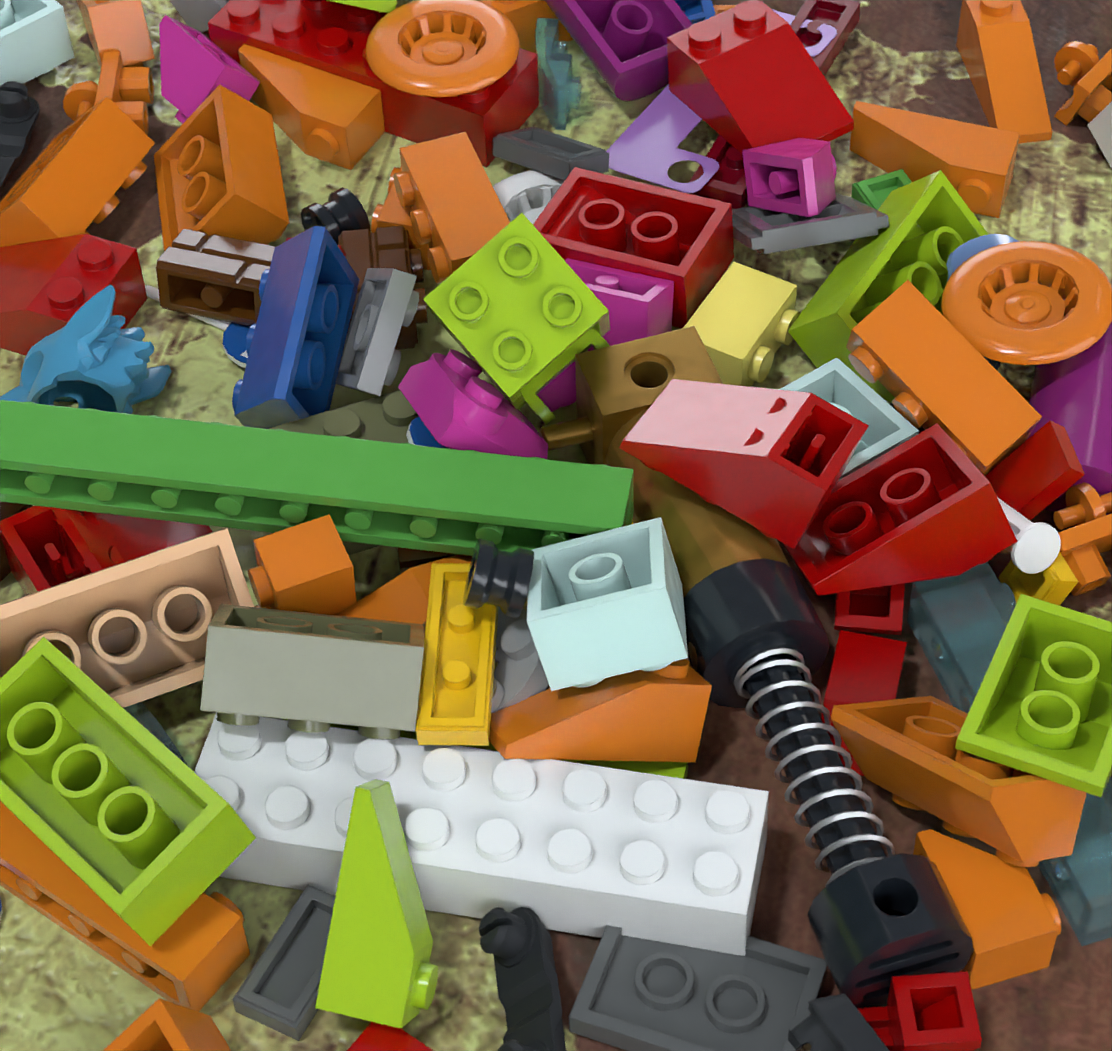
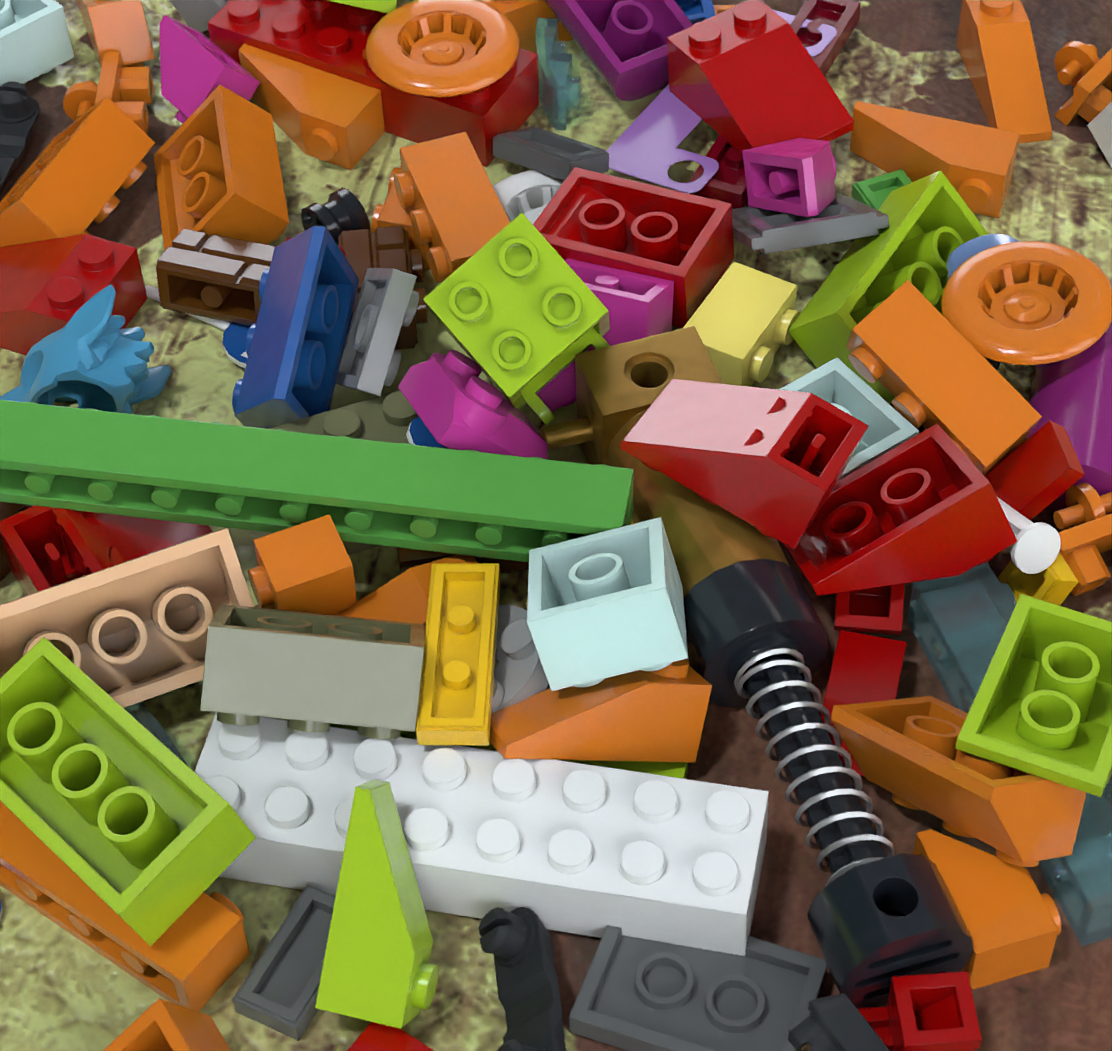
(498, 578): black wheel -> none

